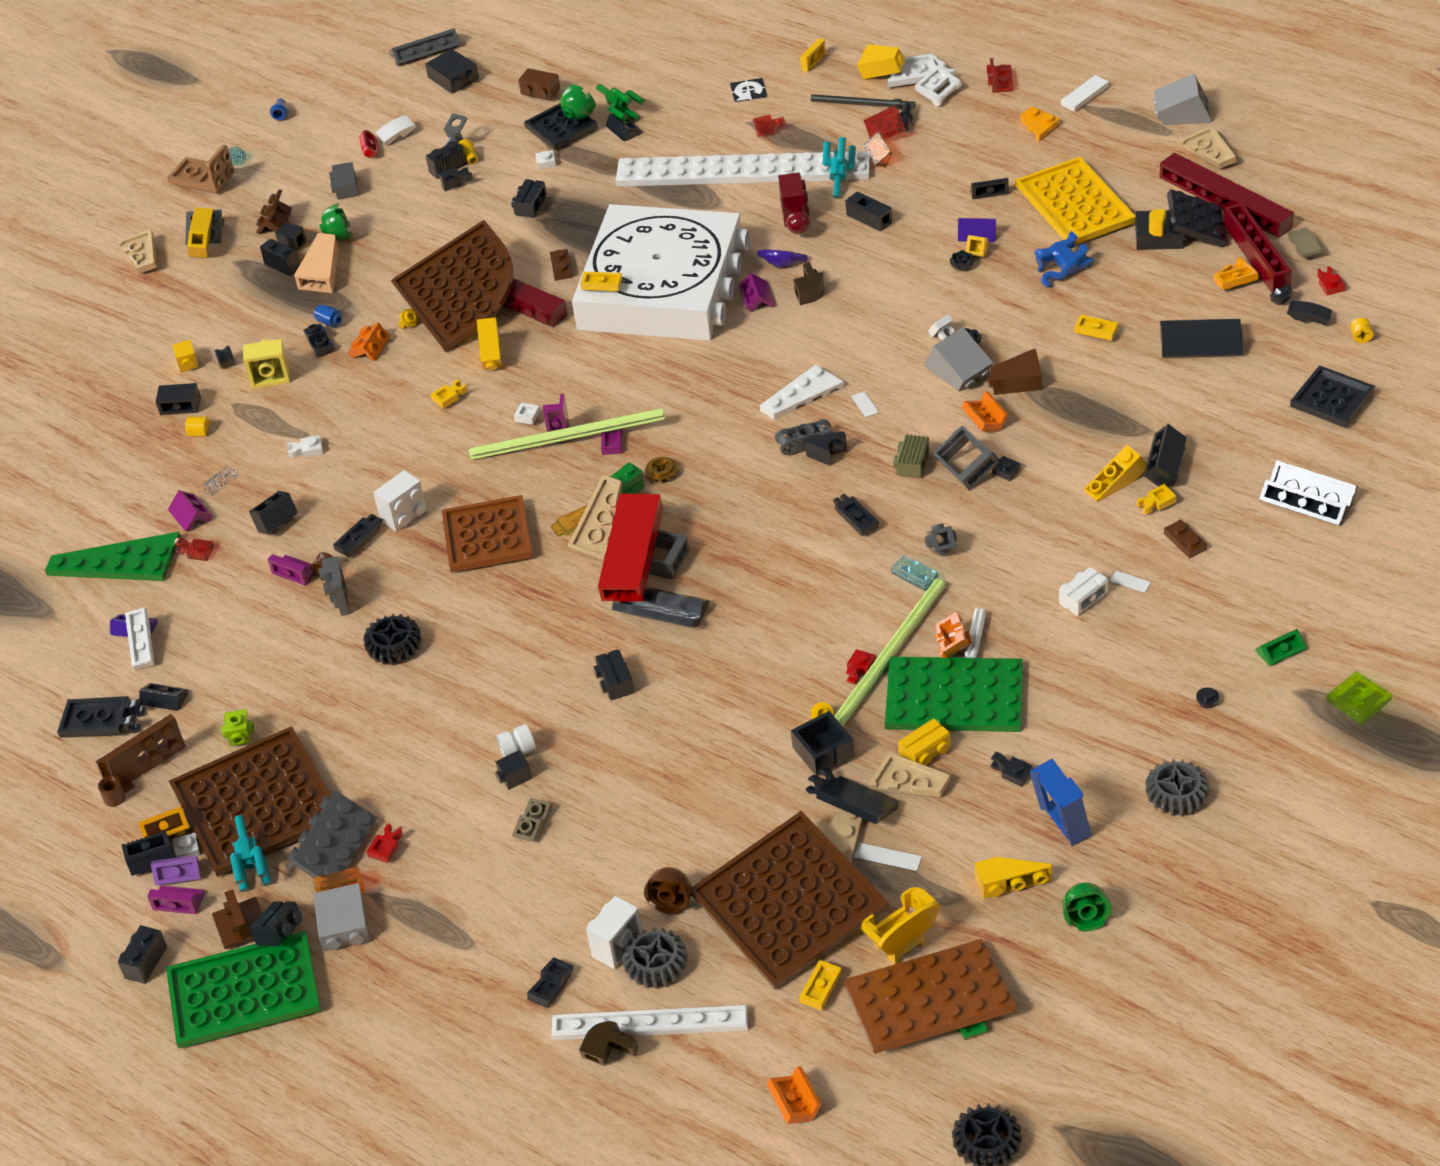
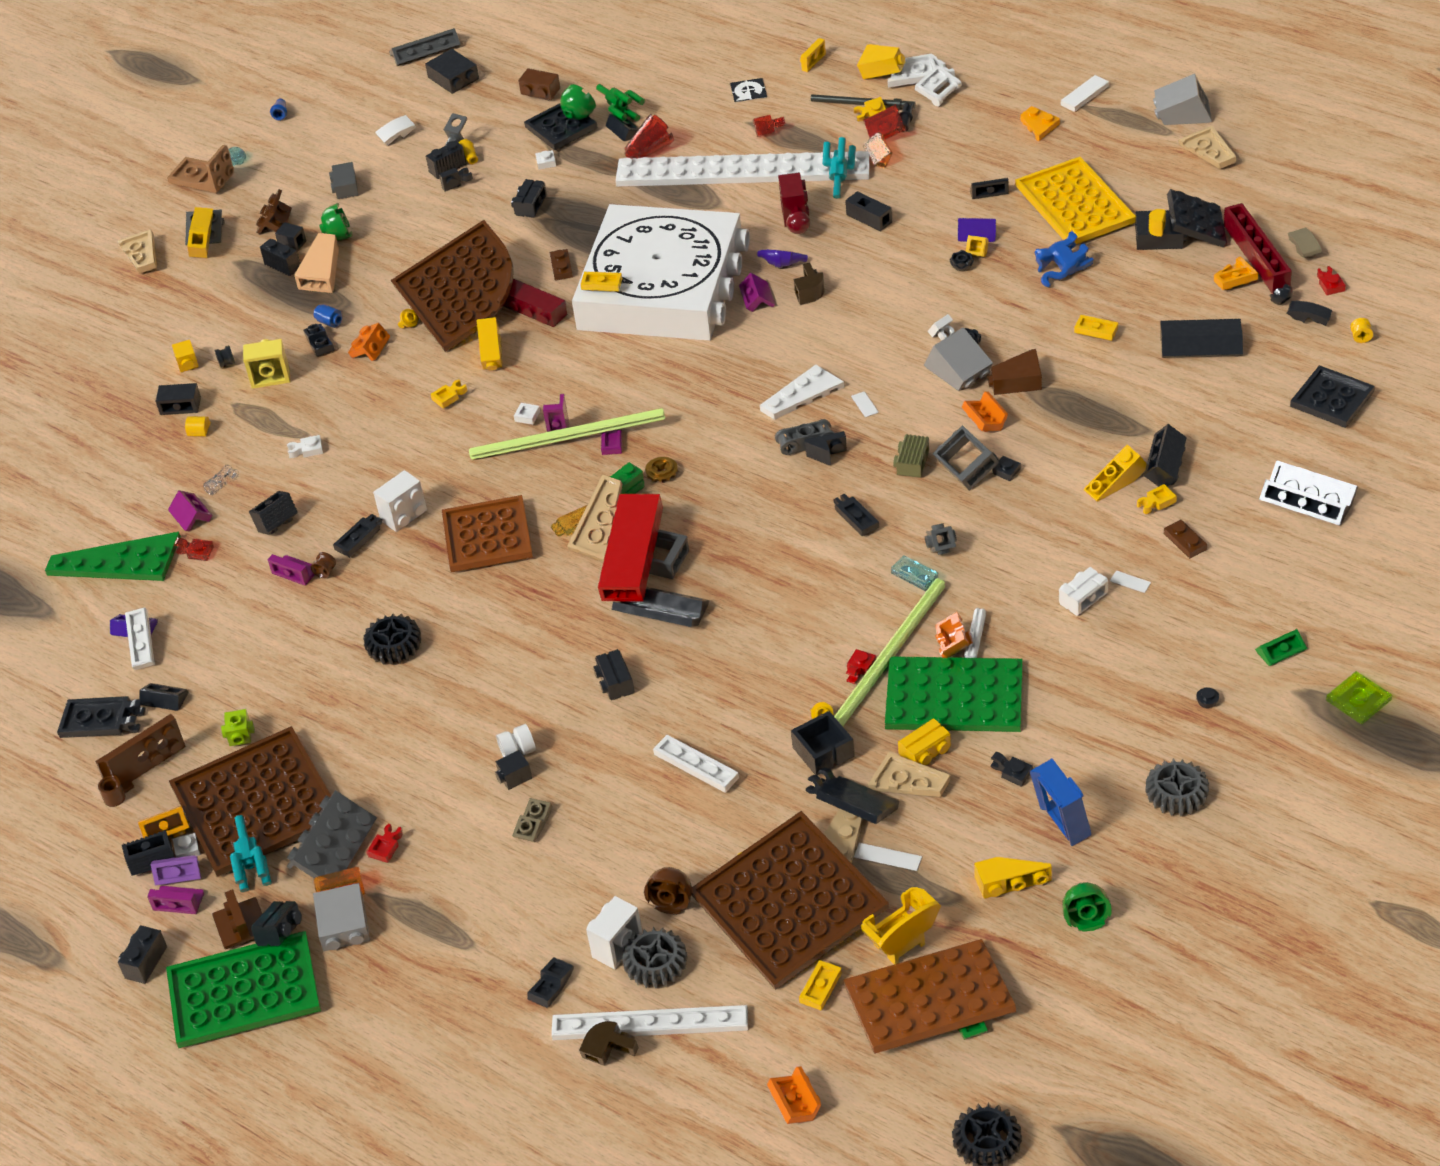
(334, 583): dark grey plate -> none
(369, 144): red plate -> none
(649, 138): none -> clear red cone
(696, 763): none -> white plate
(871, 108): none -> yellow plate
(999, 77): clear red bracket -> none
(1224, 192): dark red brick -> none

